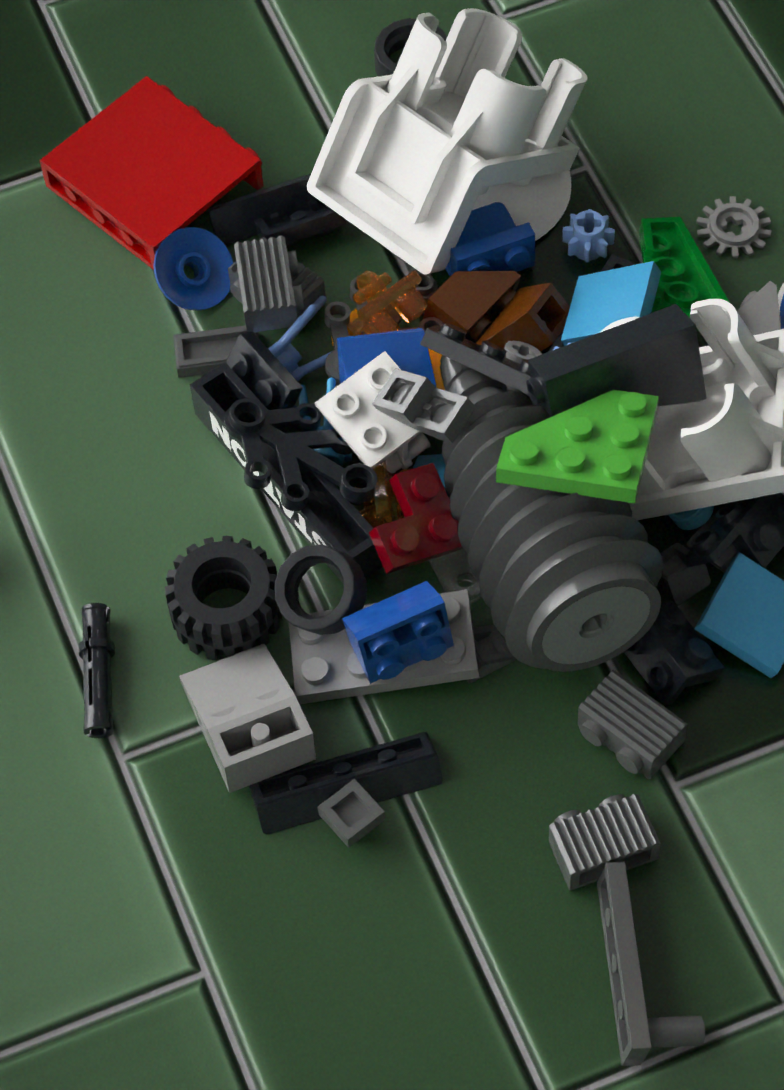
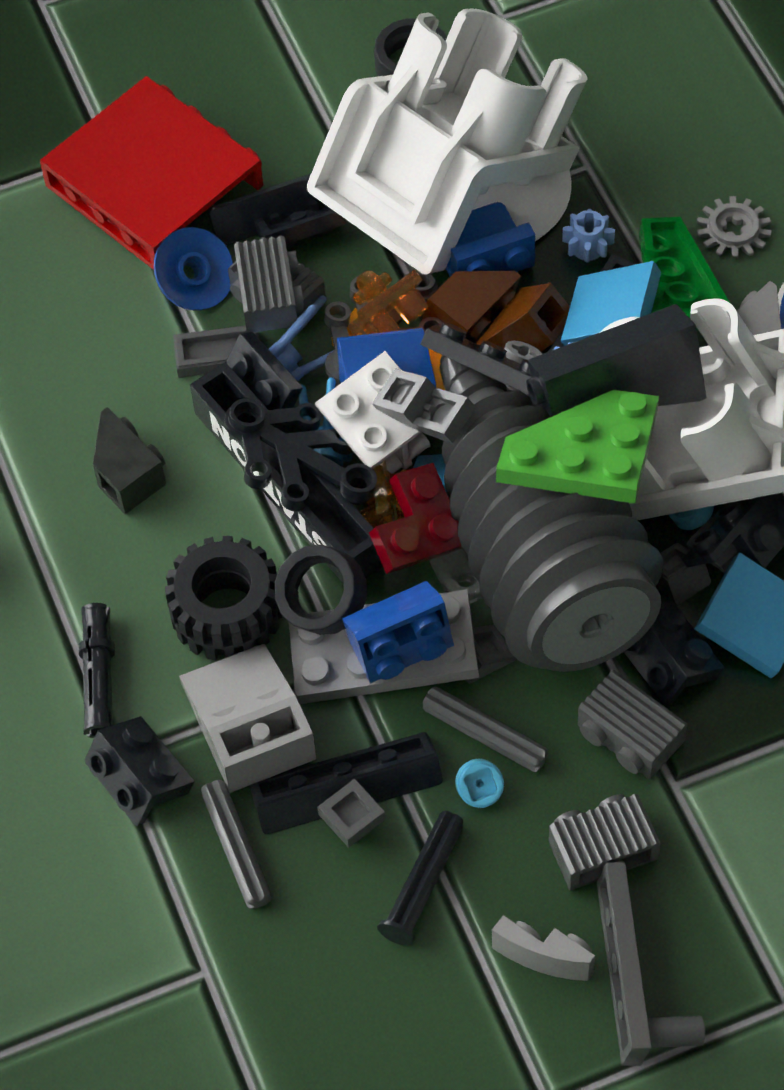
(124, 464): none -> pearl dark grey slope
(136, 768): none -> black bracket
(236, 844): none -> dark grey axle
(422, 879): none -> black axle
(479, 783): none -> medium azure tile
(485, 729): none -> dark grey axle
(557, 956): none -> light grey slope

